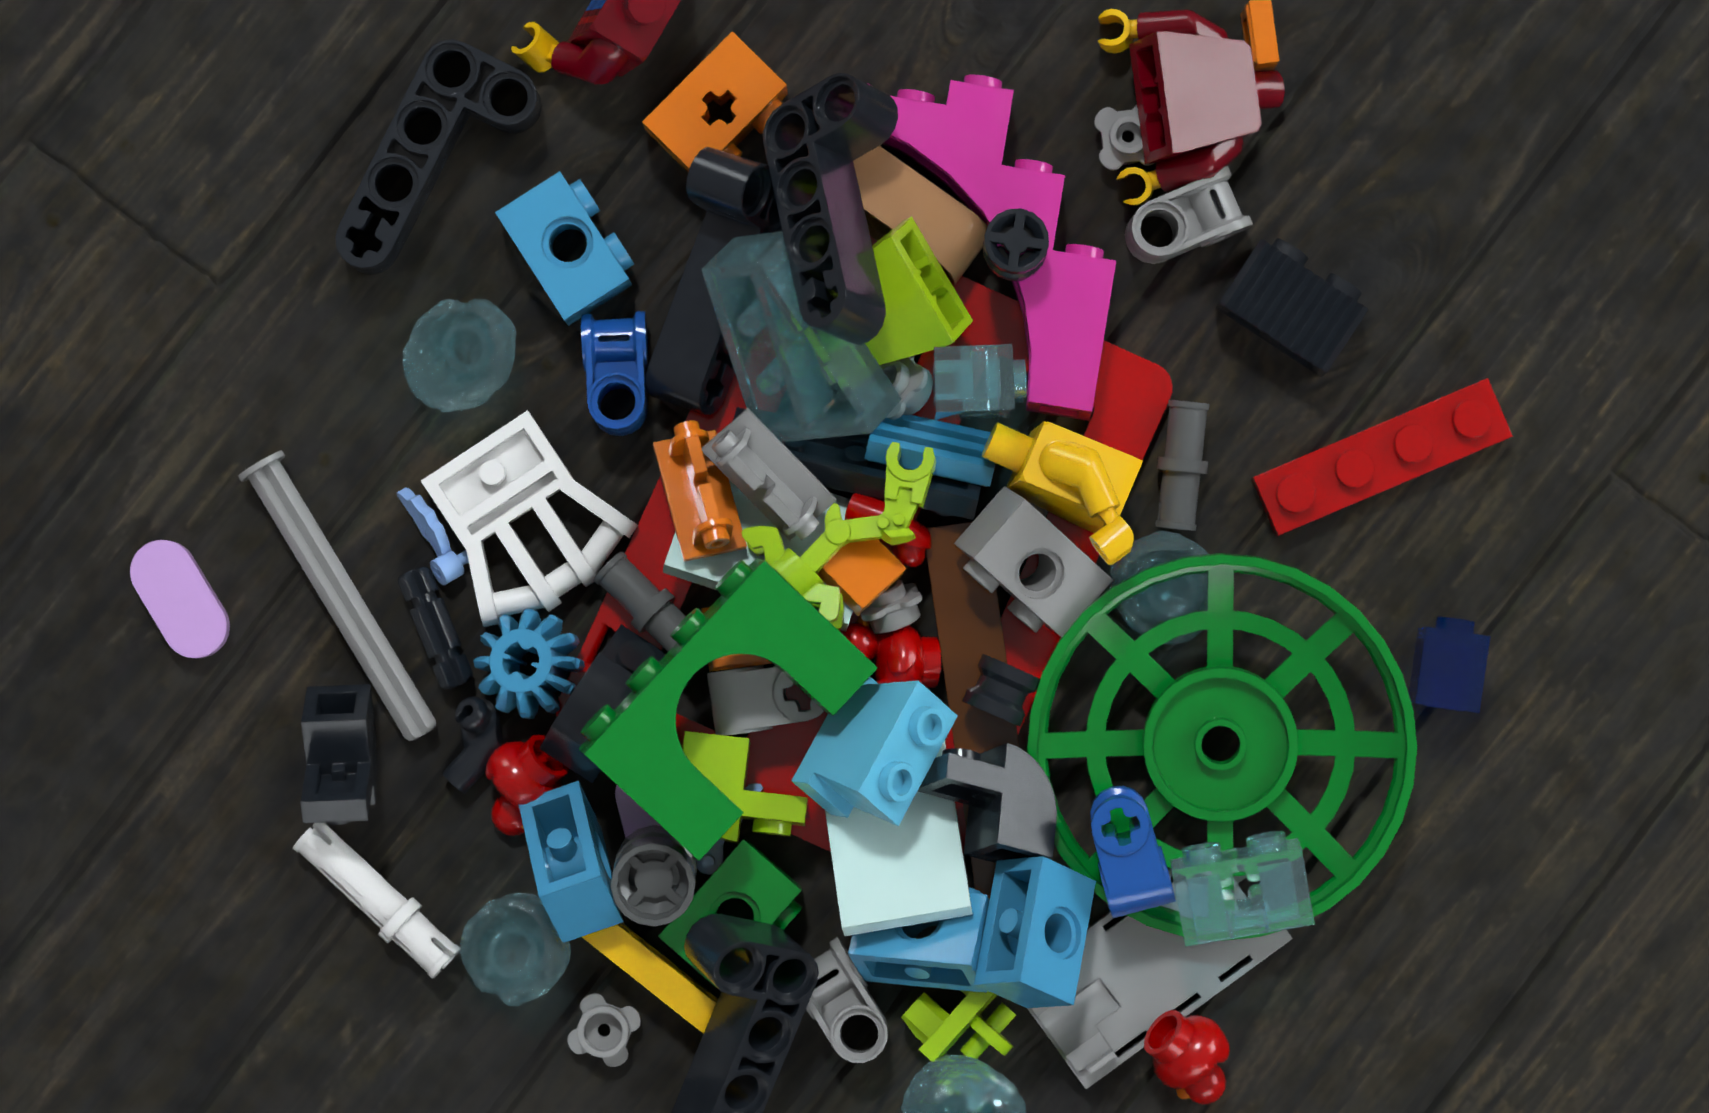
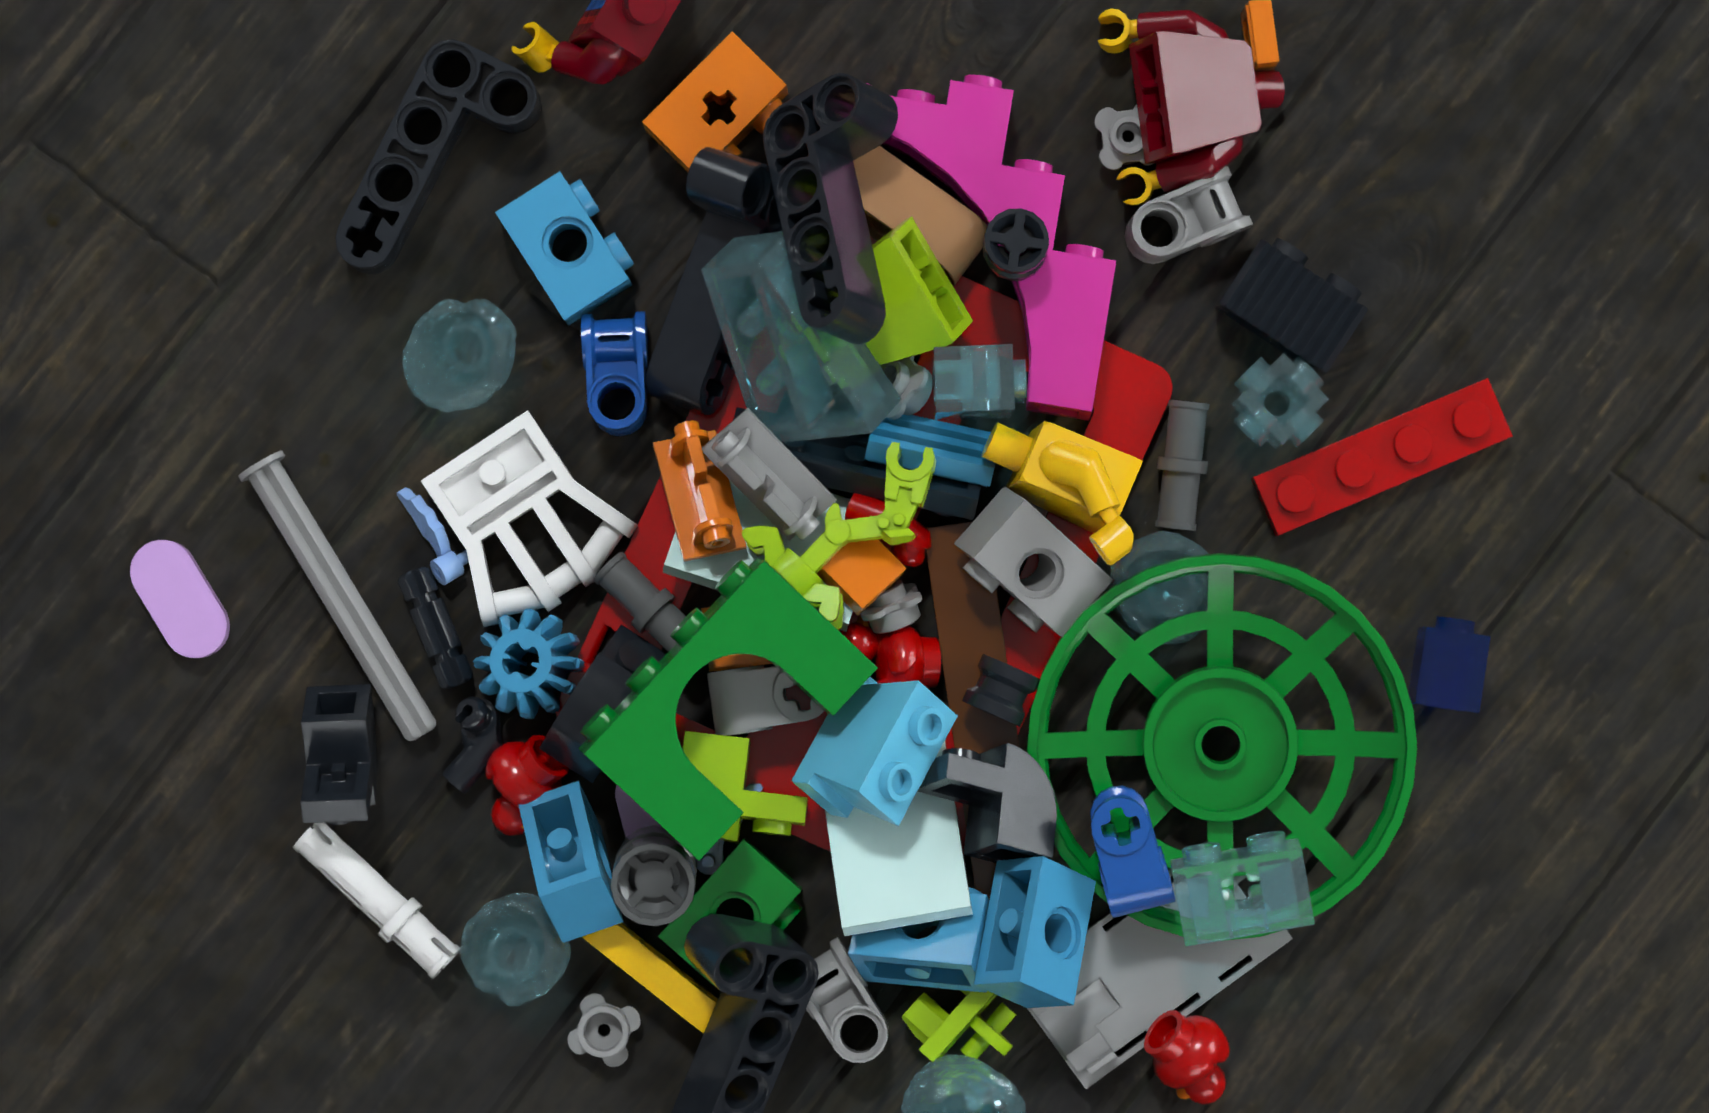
(1301, 390): none -> clear light blue brick

